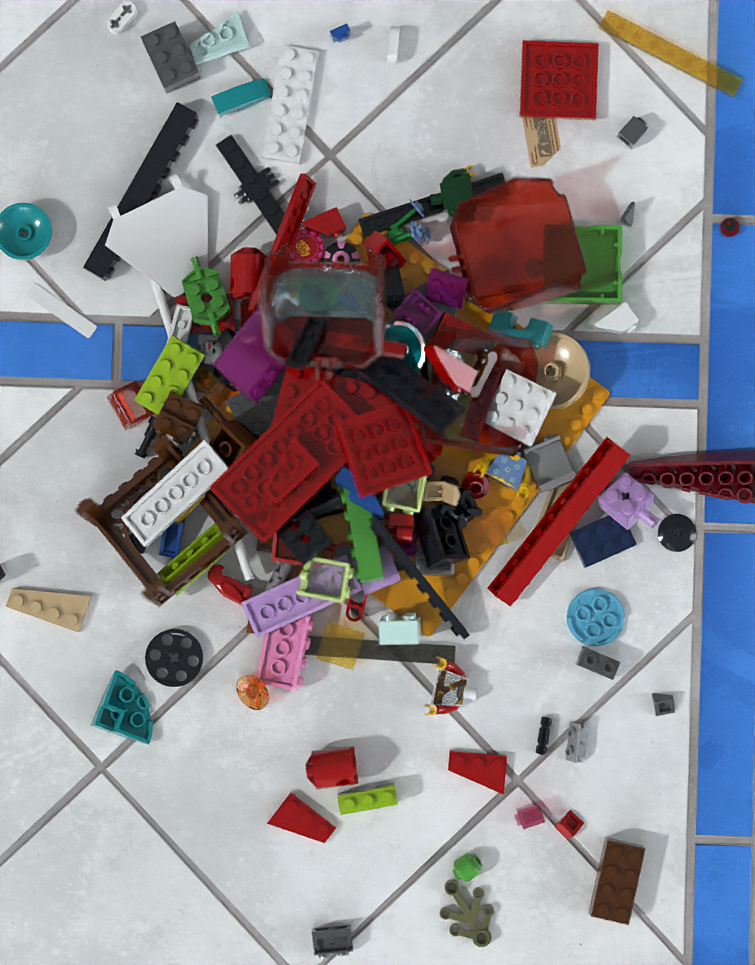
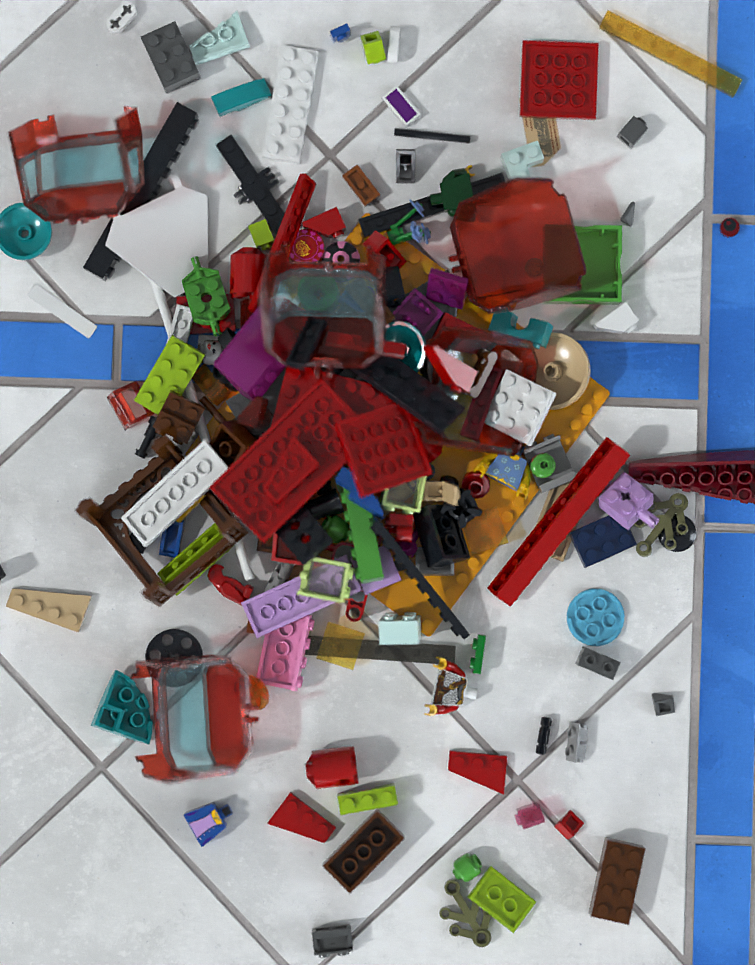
(78, 173): none -> windscreen
(198, 717): none -> windscreen
(207, 821): none -> torso
(254, 413): none -> clear red tile
(261, 235): none -> lime brick
(336, 528): none -> bright green head
(361, 185): none -> dark orange plate
(363, 851): none -> reddish brown brick
(373, 47): none -> lime brick
(401, 106): none -> dark purple tile
(405, 165): none -> flat silver slope
(432, 135): none -> black bar
(476, 661): none -> green plate
(501, 899): none -> lime tile
(520, 159): none -> light aqua brick
(535, 466): none -> bright green head
(665, 522): none -> olive plant

